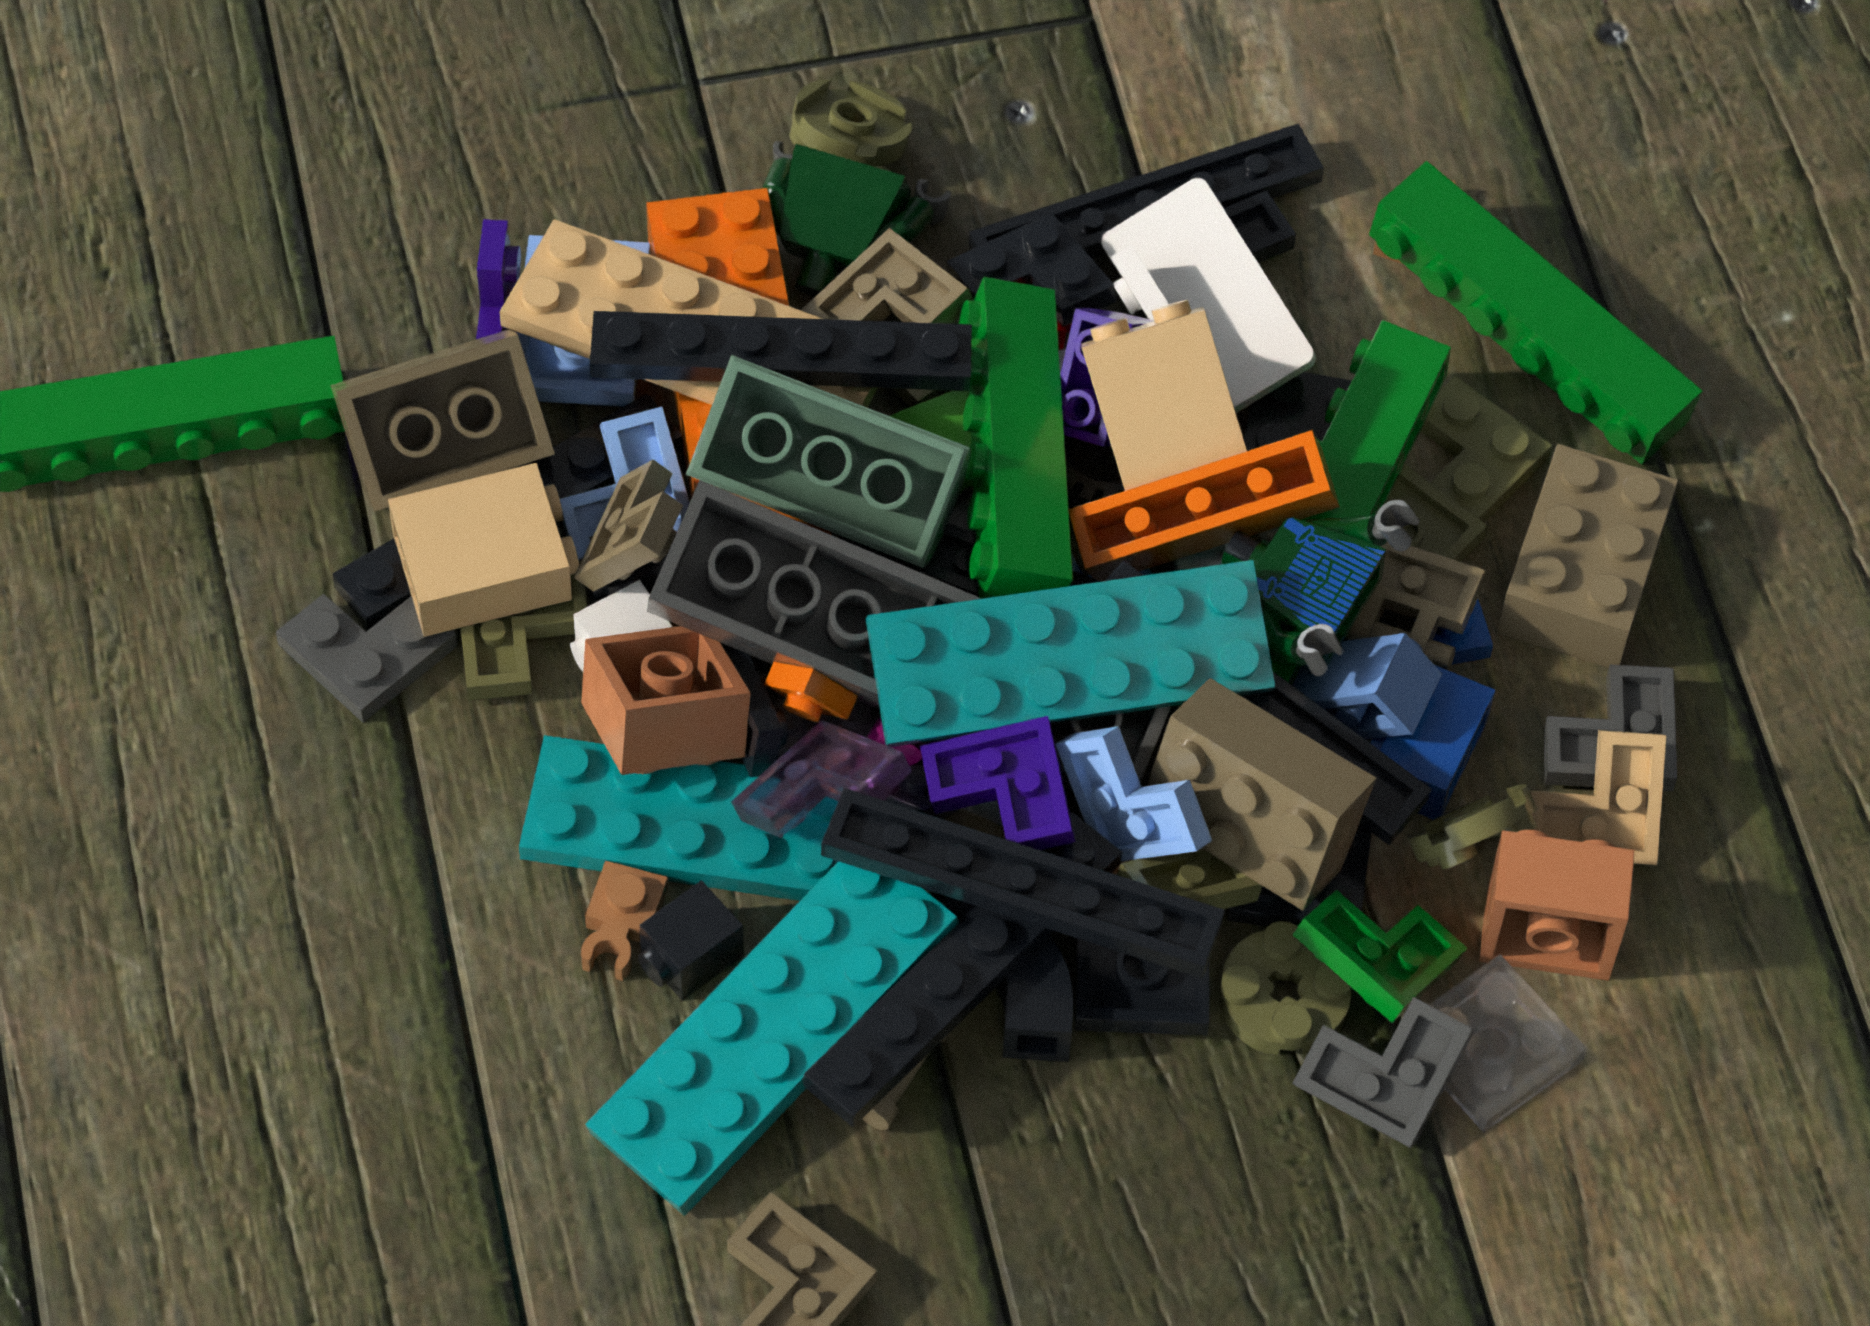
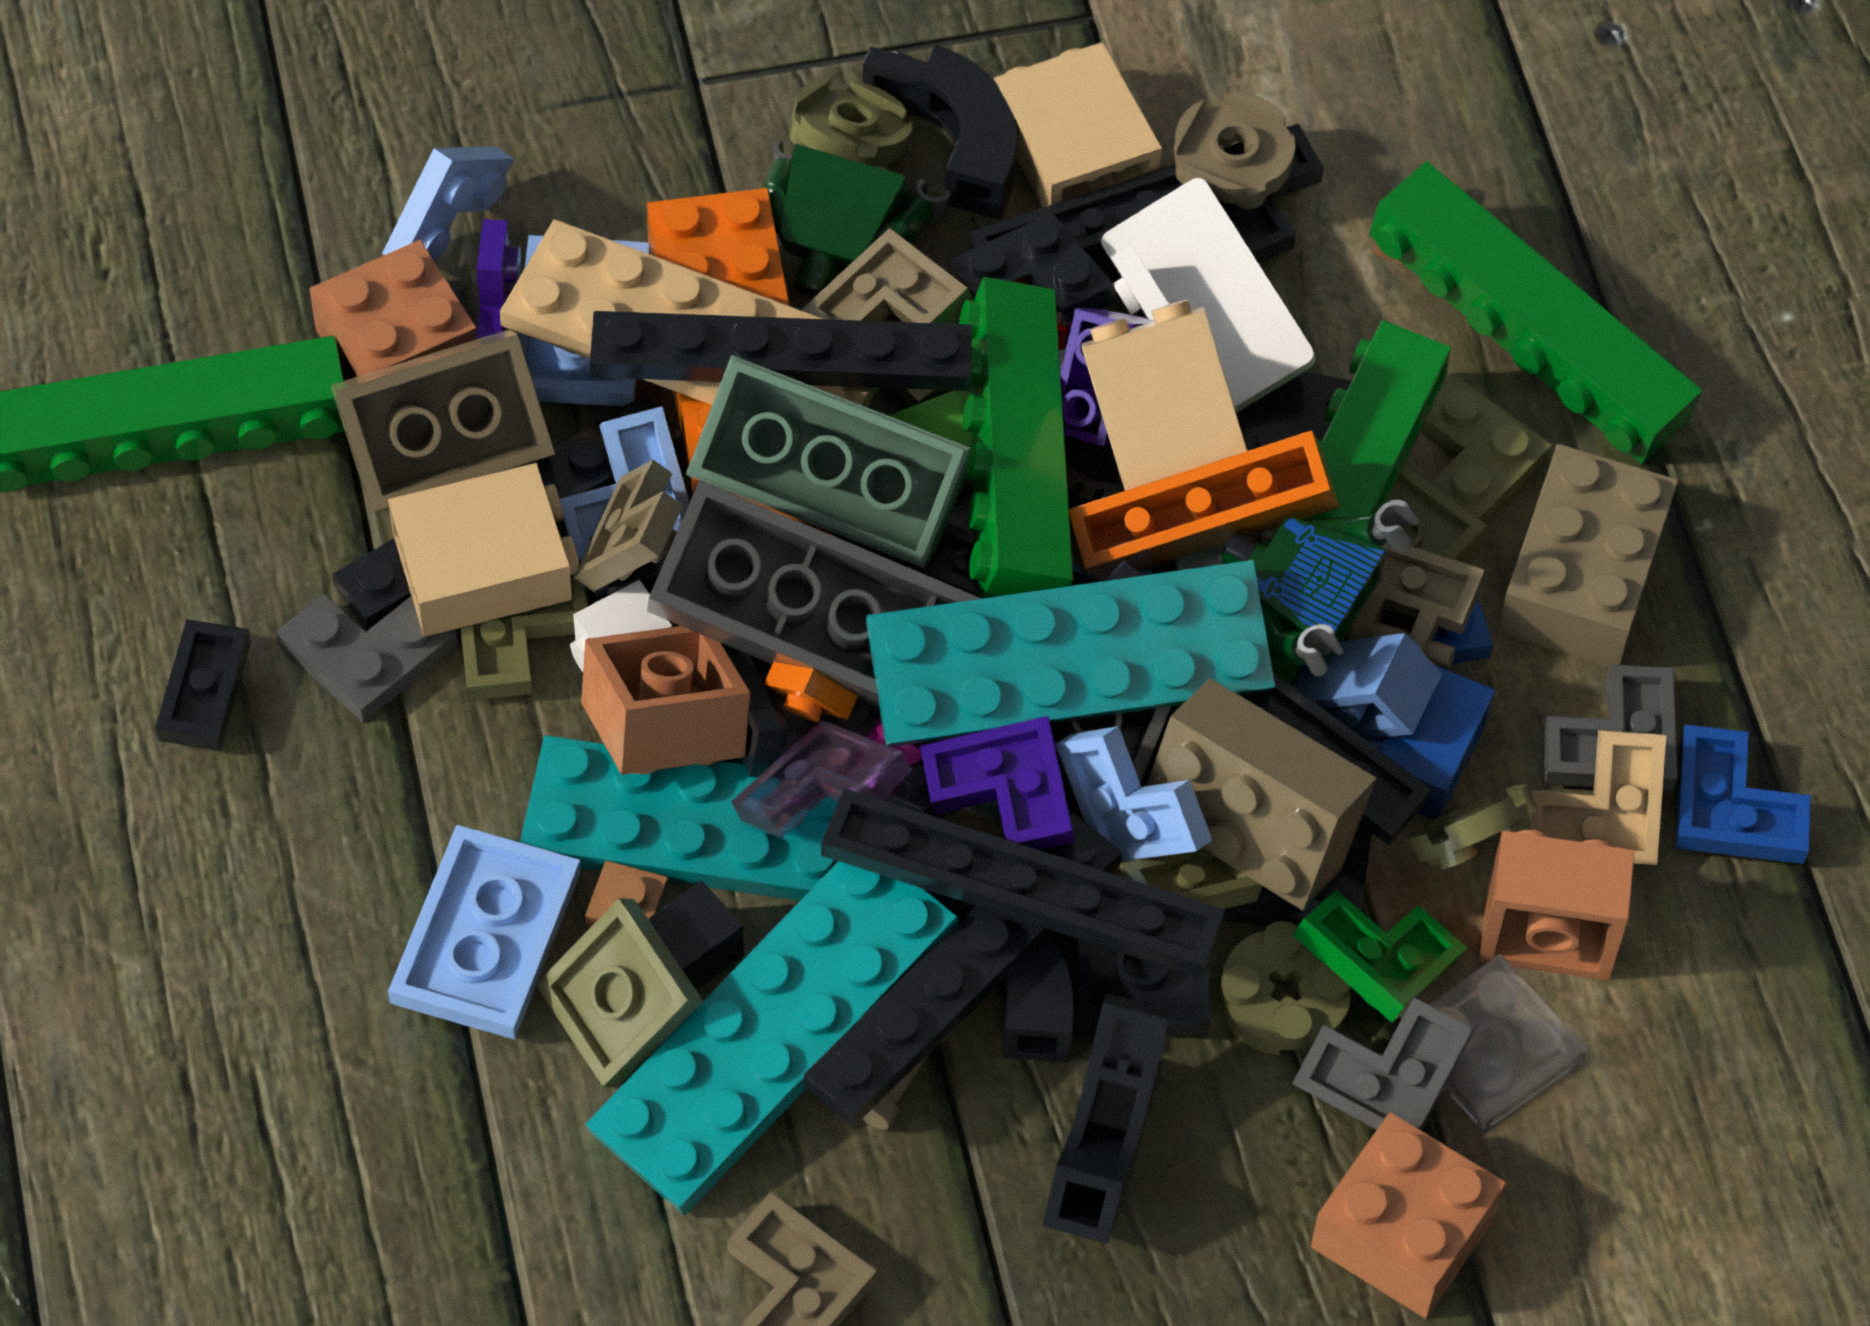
(203, 685): none -> black plate
(390, 311): none -> nougat brick
(449, 184): none -> light blue plate
(485, 932): none -> light blue plate
(619, 992): none -> olive plate
(968, 108): none -> black arch
(1077, 125): none -> tan brick
(1109, 1119): none -> black arch
(1235, 178): none -> dark tan plate
(1407, 1215): none -> nougat brick
(1725, 816): none -> blue plate

